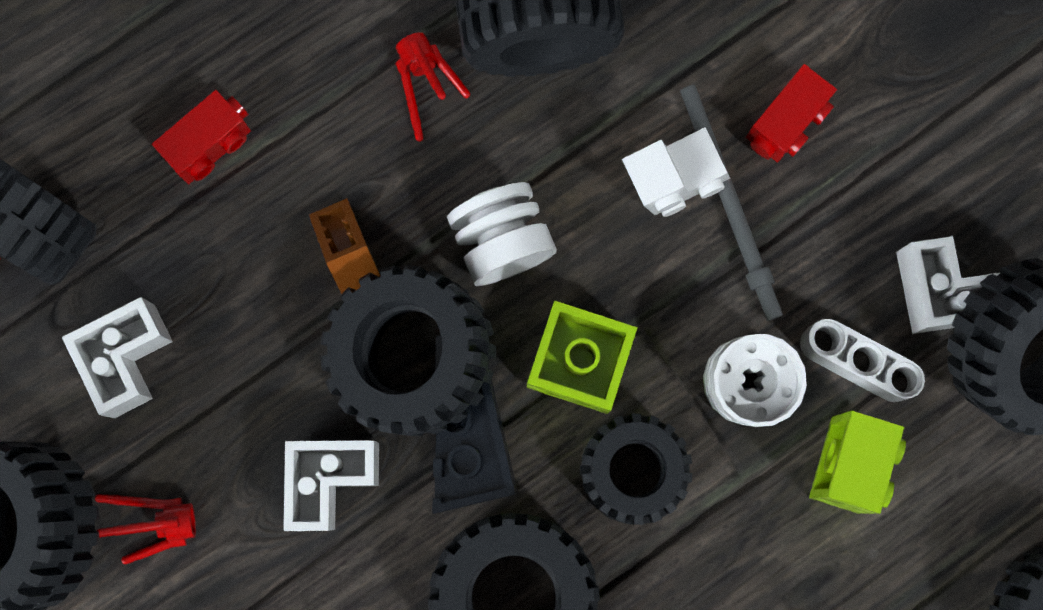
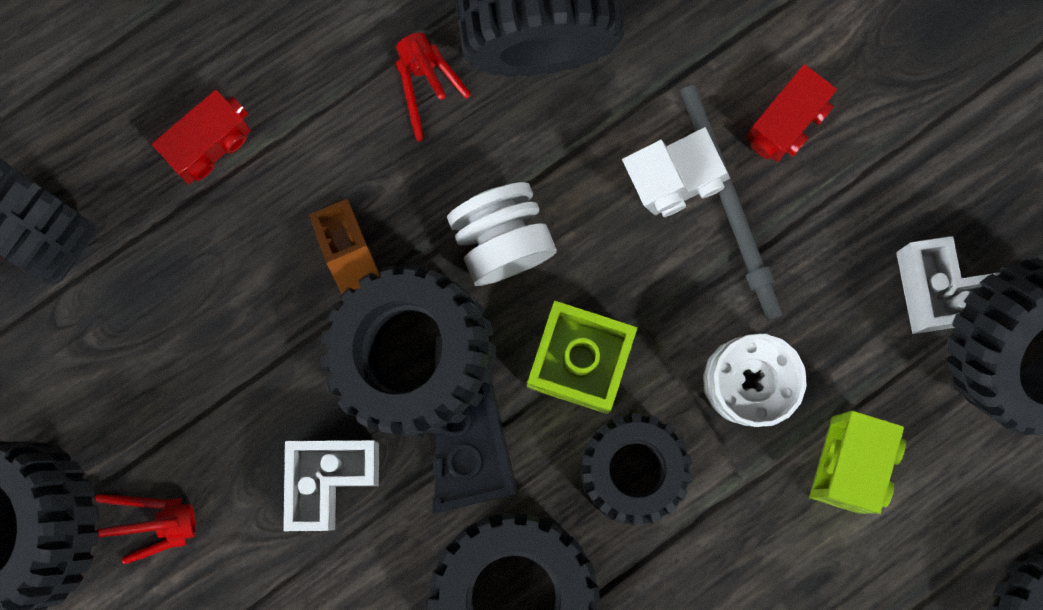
(108, 352): white brick -> none
(882, 361): white beam -> none

